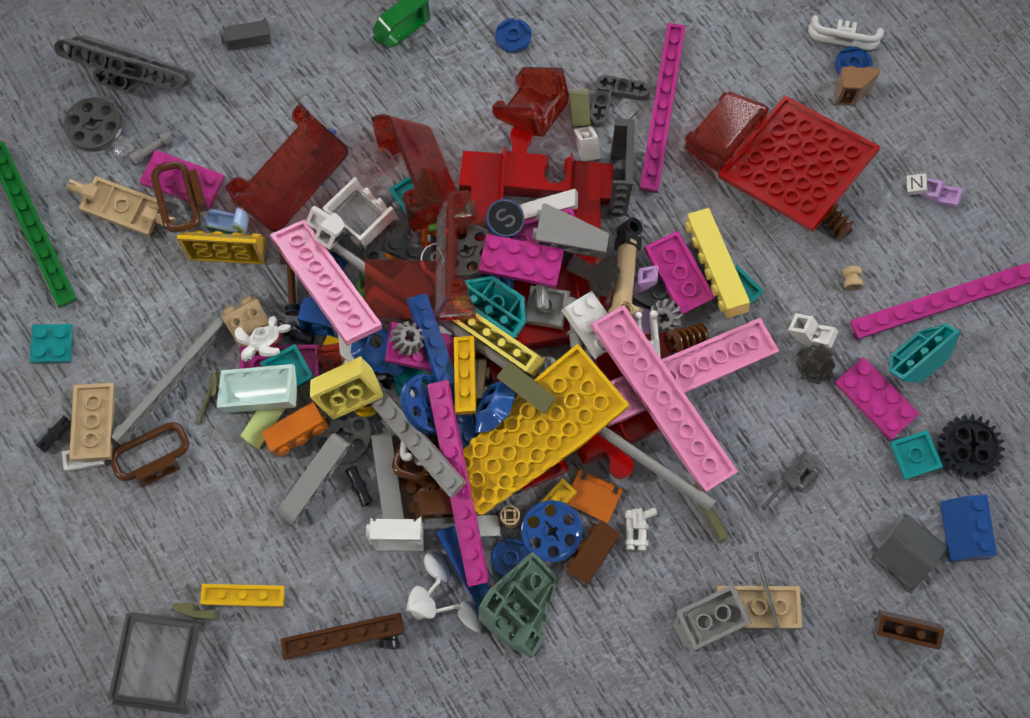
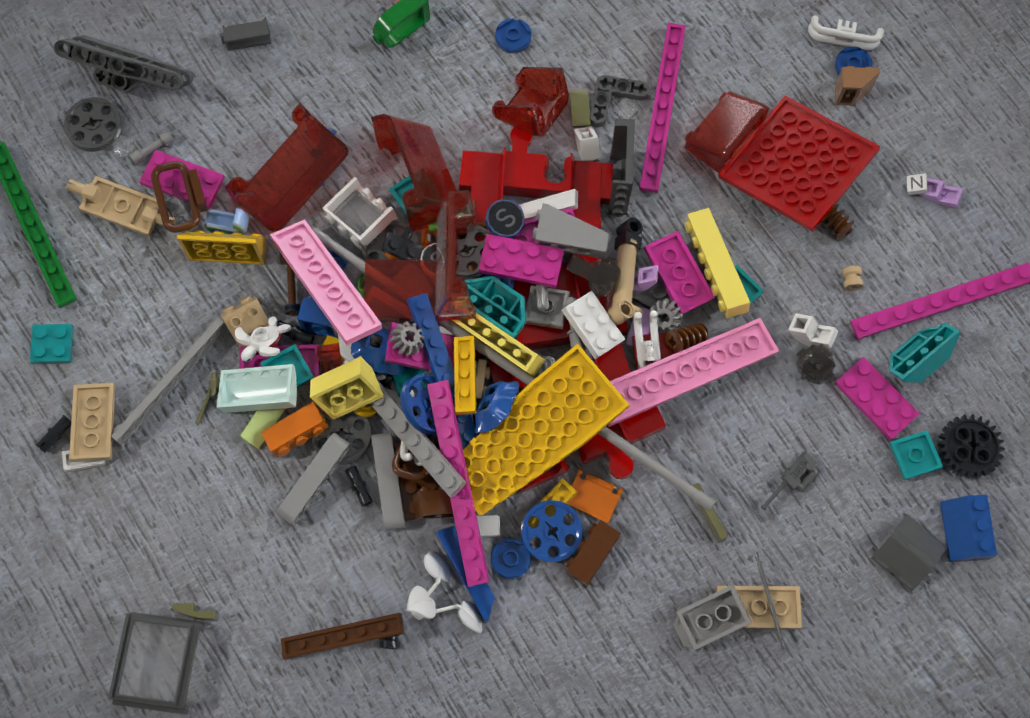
(158, 468): reddish brown bar -> none
(242, 595): yellow plate -> none
(327, 226): white brick -> none
(396, 534): white window -> none
(511, 520): tan wheel -> none
(519, 605): sand green wedge -> none
(526, 388): olive tile -> none
(637, 521): white piece -> none
(663, 399): bright pink plate -> none
(909, 629): reddish brown brick -> none

